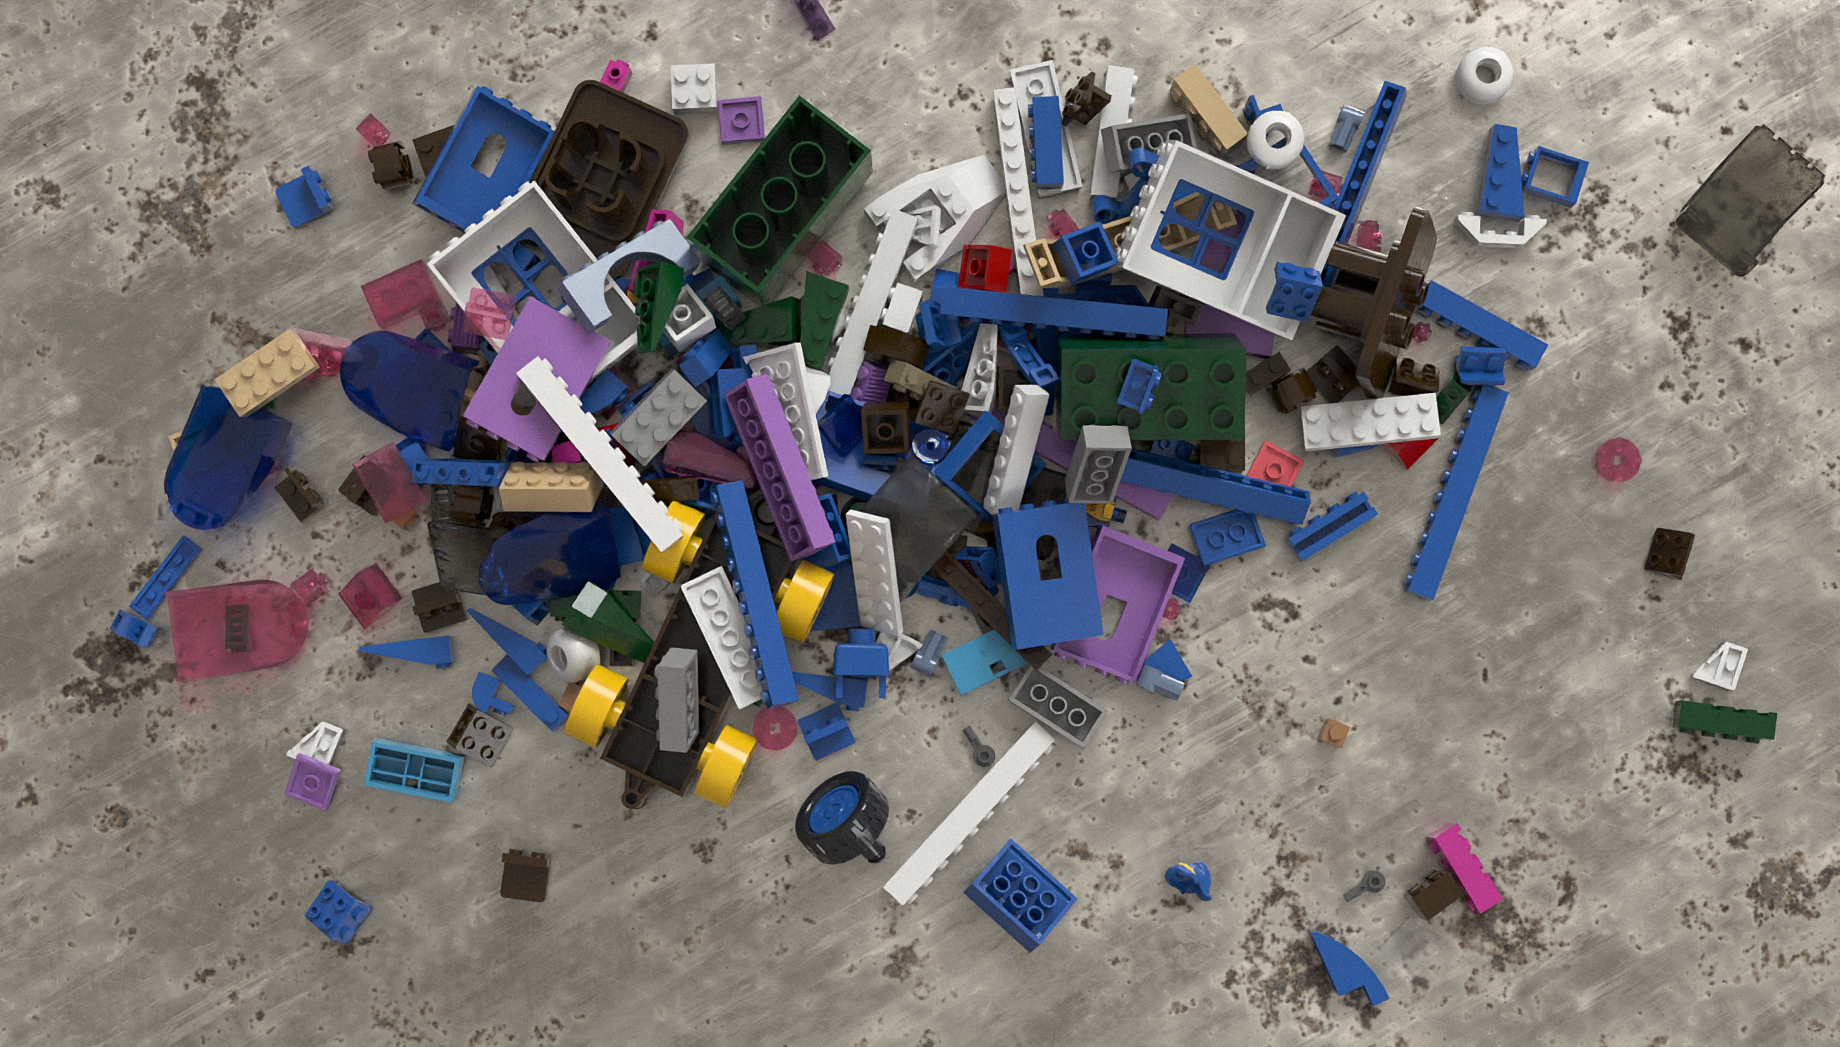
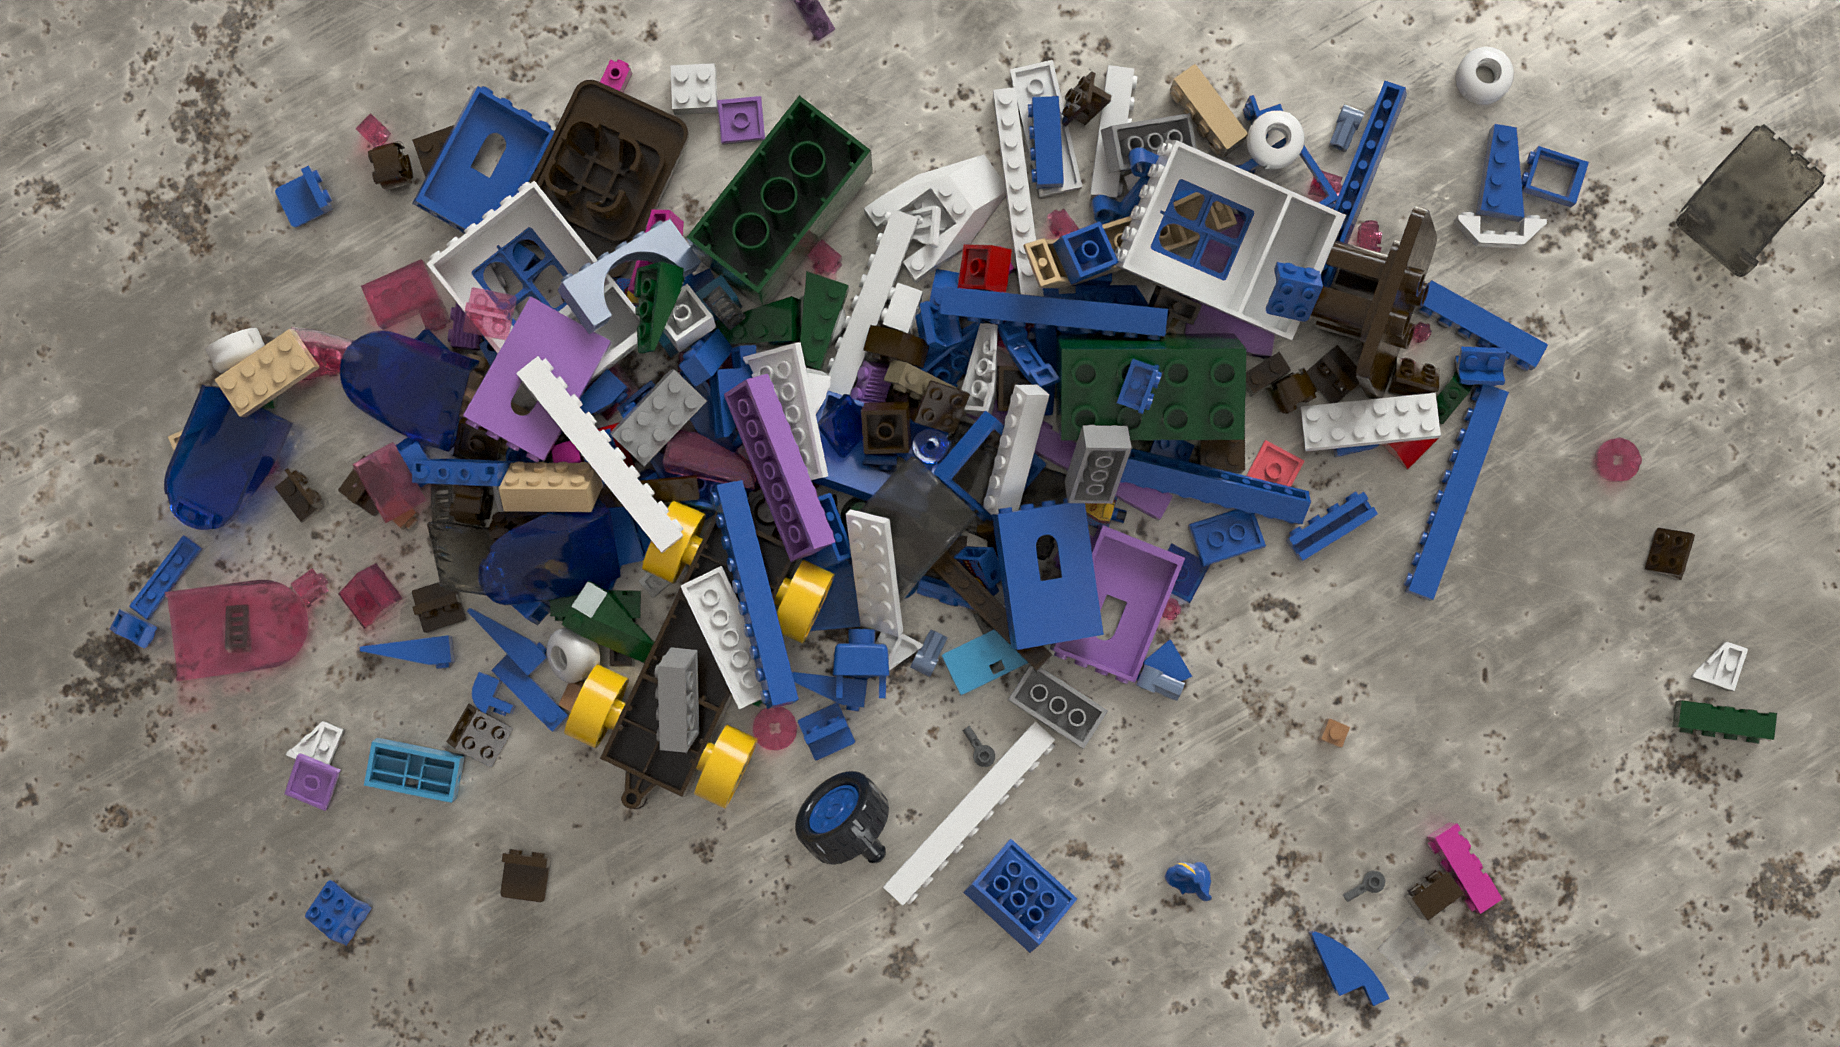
(234, 348): none -> white piece

